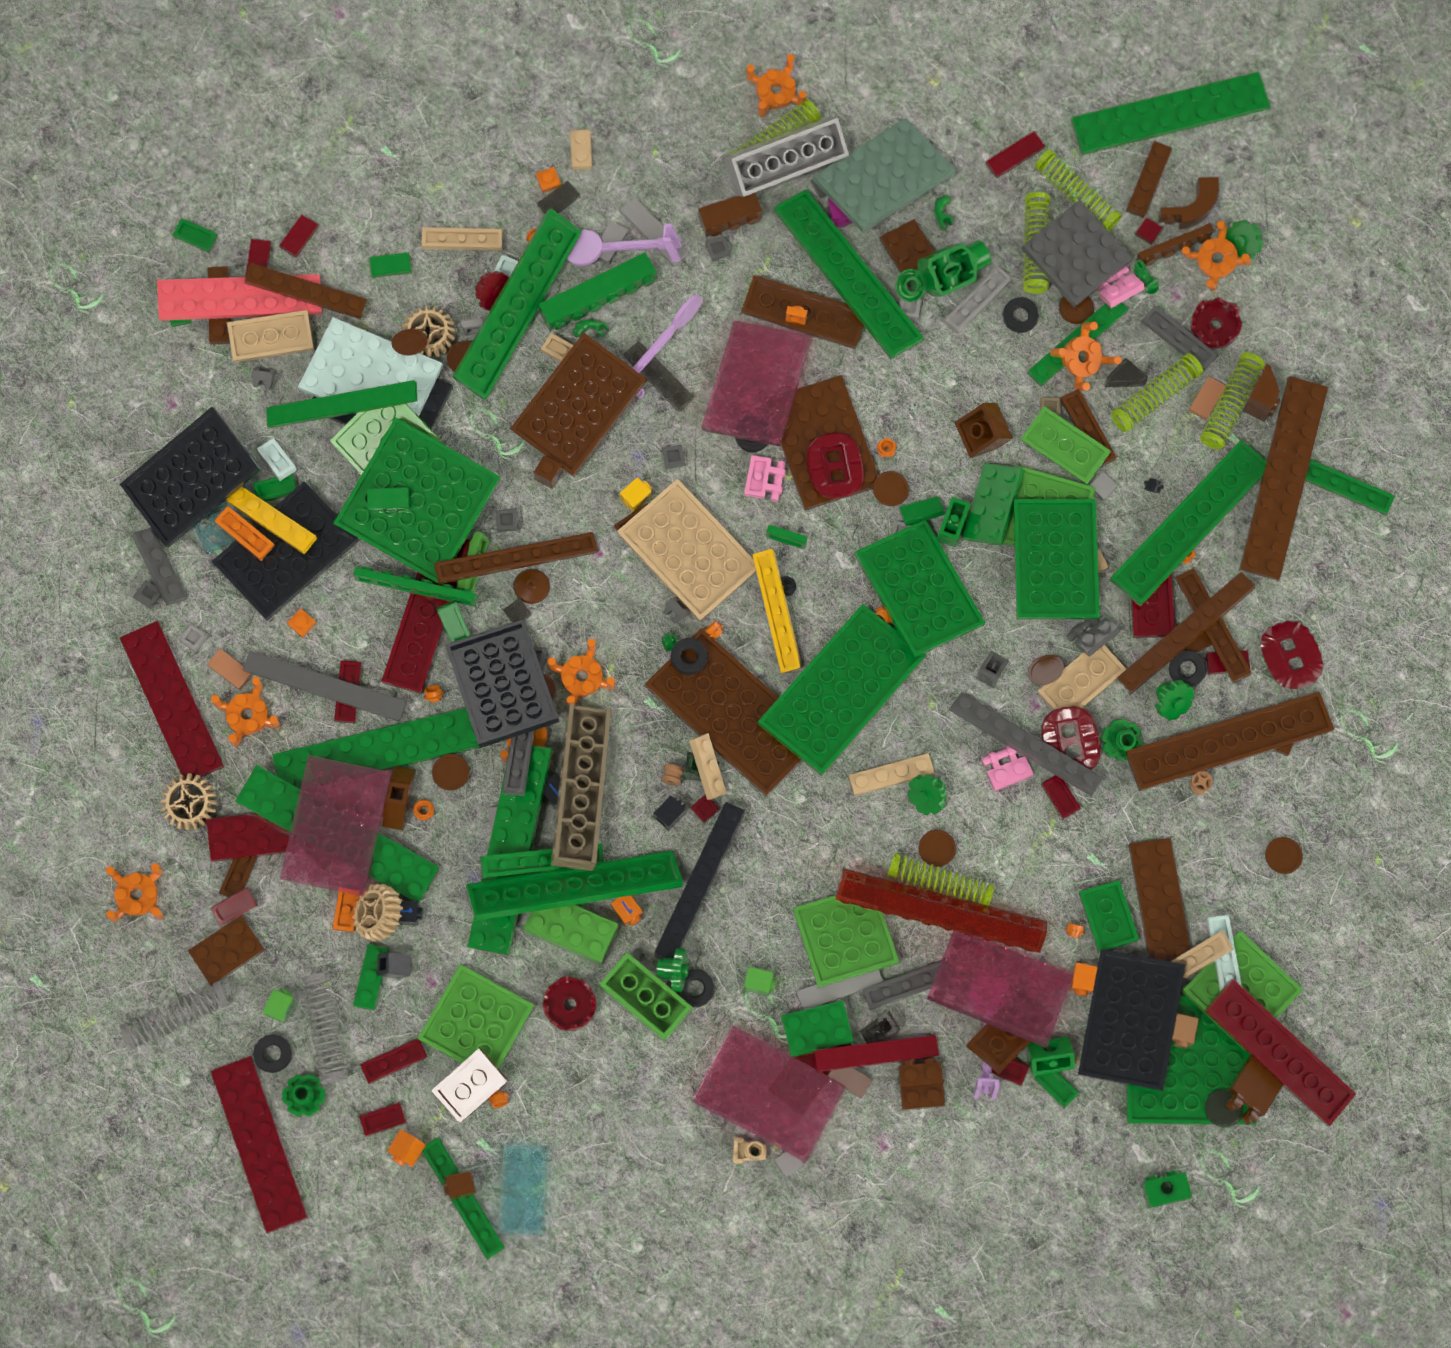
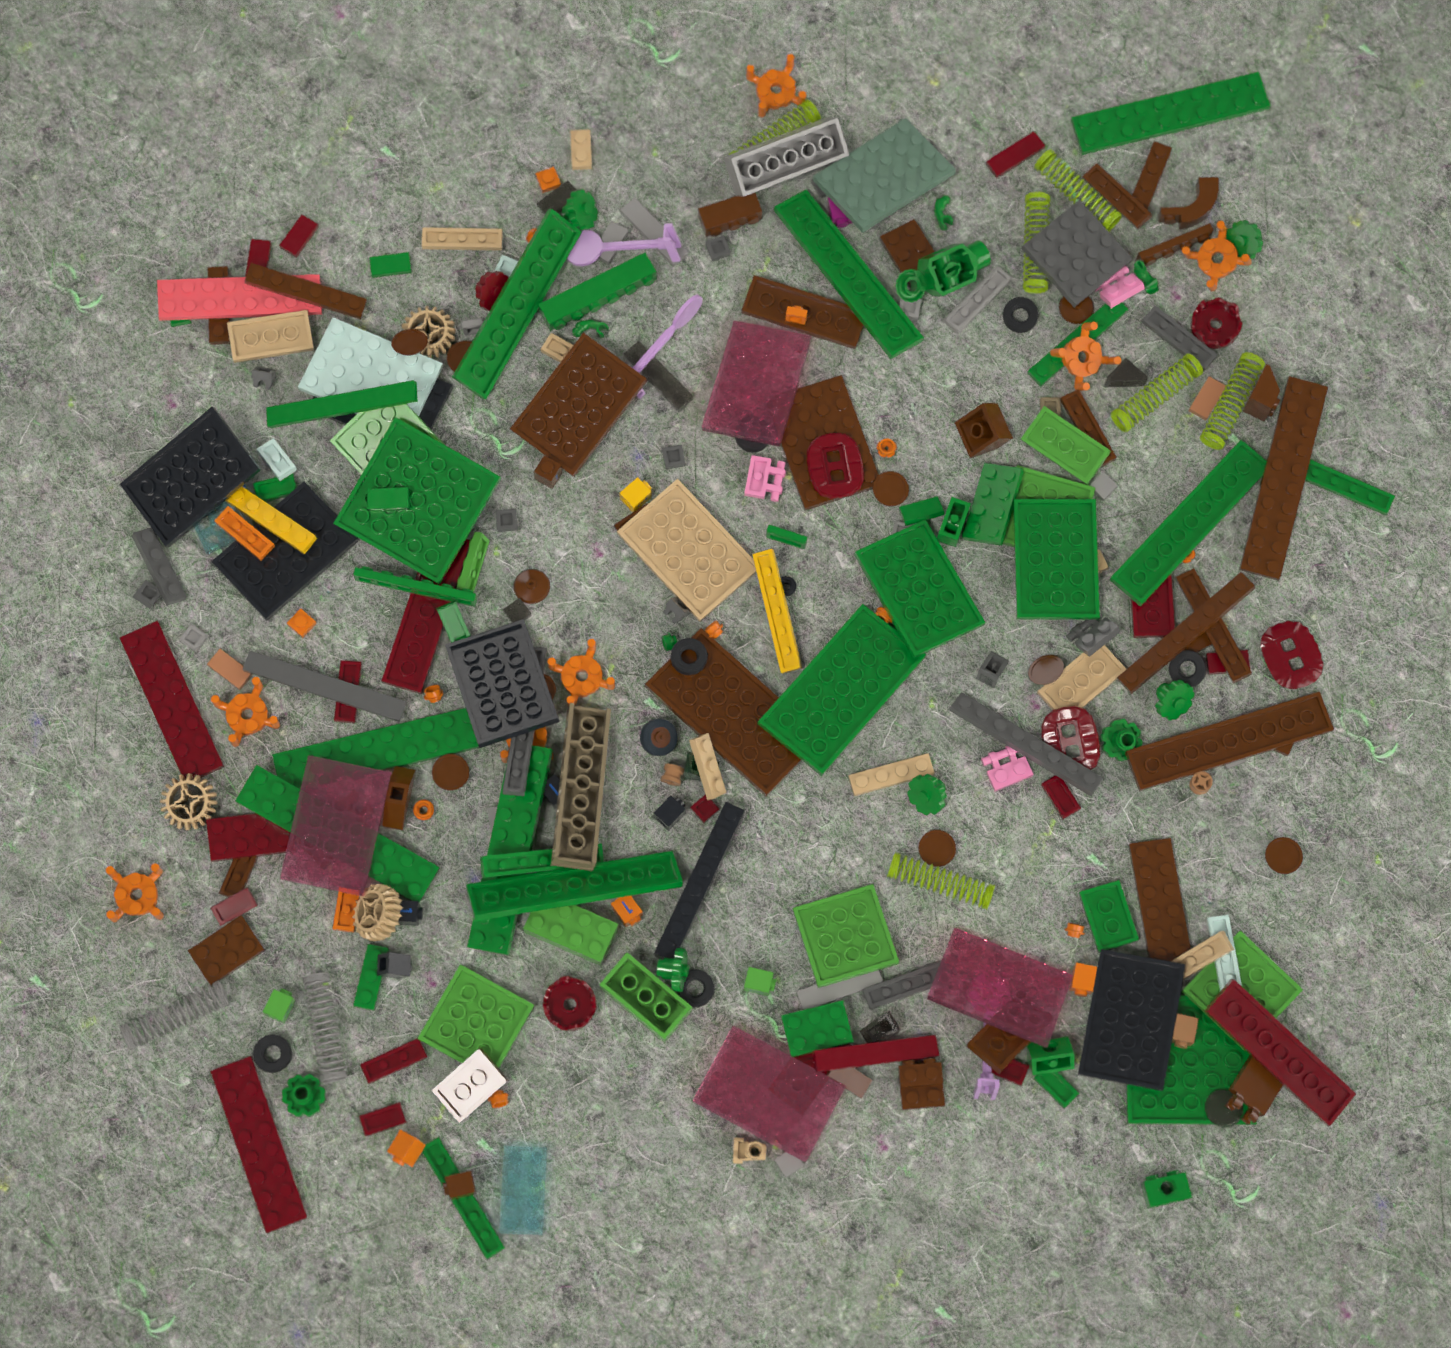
(195, 235): green tile -> none
(515, 558): reddish brown tile -> none
(580, 209): none -> green plant
(658, 737): none -> black wheel
(941, 910): clear red brick -> none
(1117, 196): none -> reddish brown plate
(1148, 231): dark red tile -> none
(1153, 485): black plate -> none

